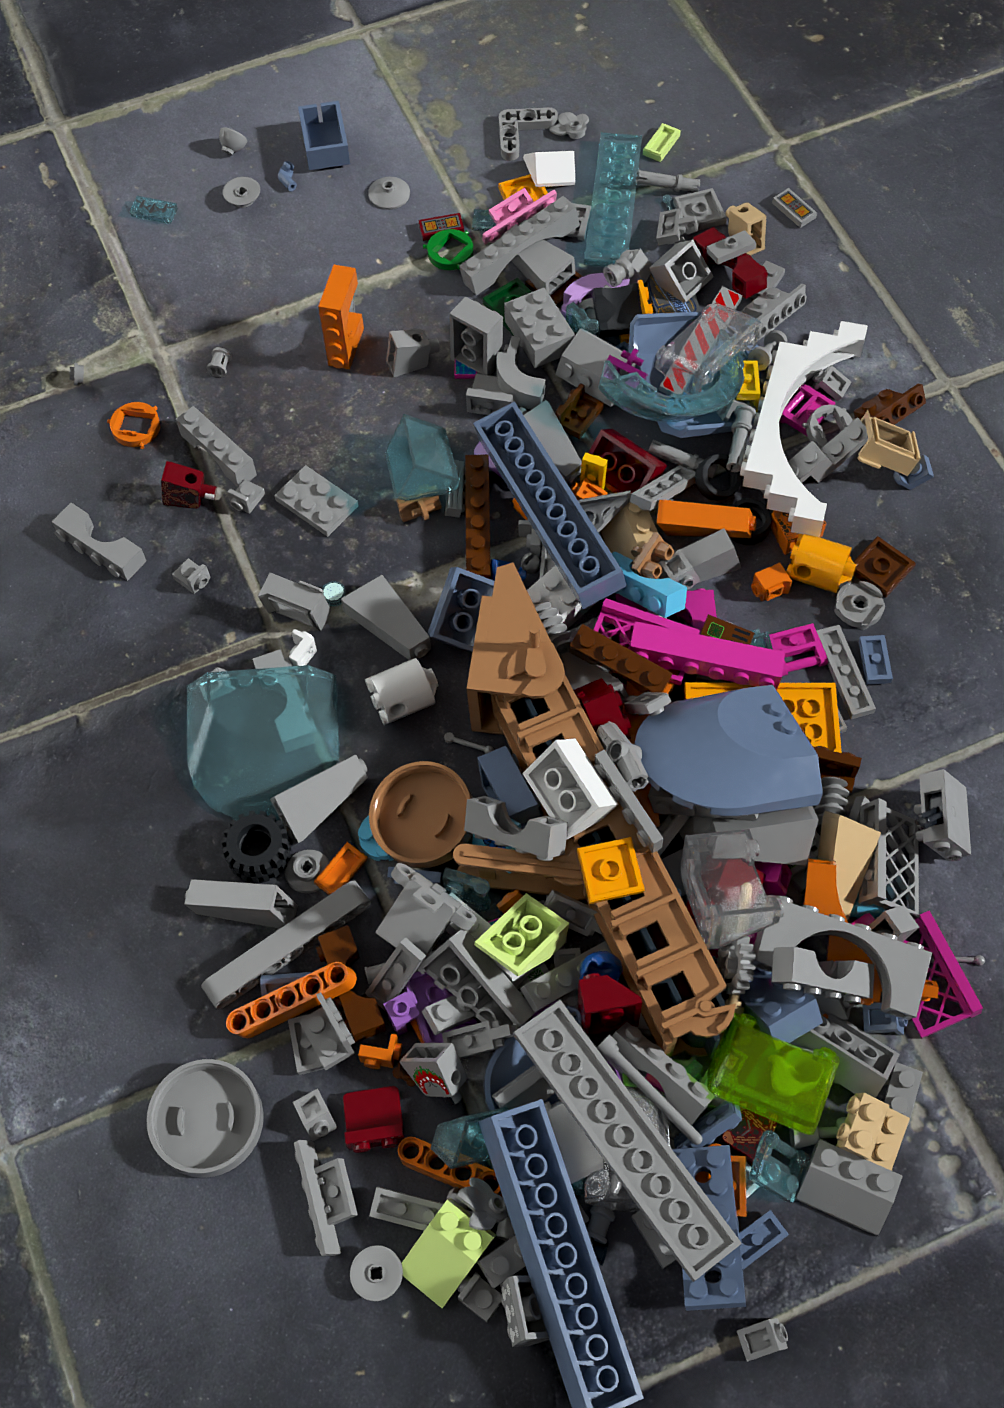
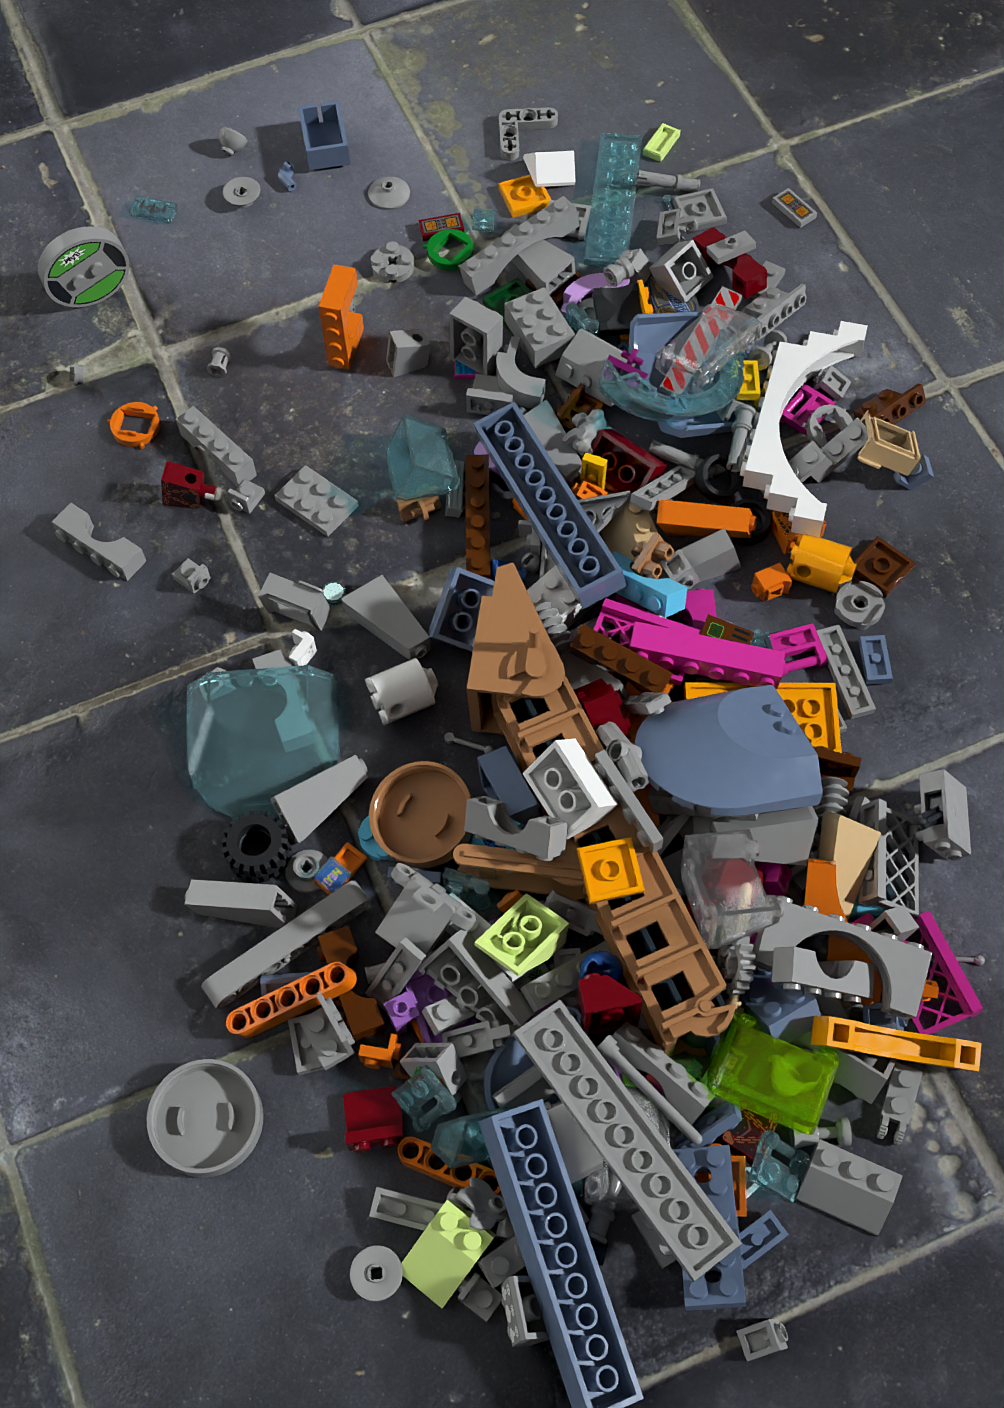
(83, 266): none -> brick
(314, 1115): light grey bracket -> none
(327, 1195): light grey bracket -> none
(332, 875): none -> clear light blue tile
(392, 253): none -> light grey plate
(418, 1091): none -> clear light blue plate
(514, 211): bright pink bracket -> none
(570, 124): light grey plate -> none
(586, 430): none -> light grey animal
(749, 219): tan torso -> none
(872, 1130): tan plate -> none
(895, 1044): none -> light orange arch

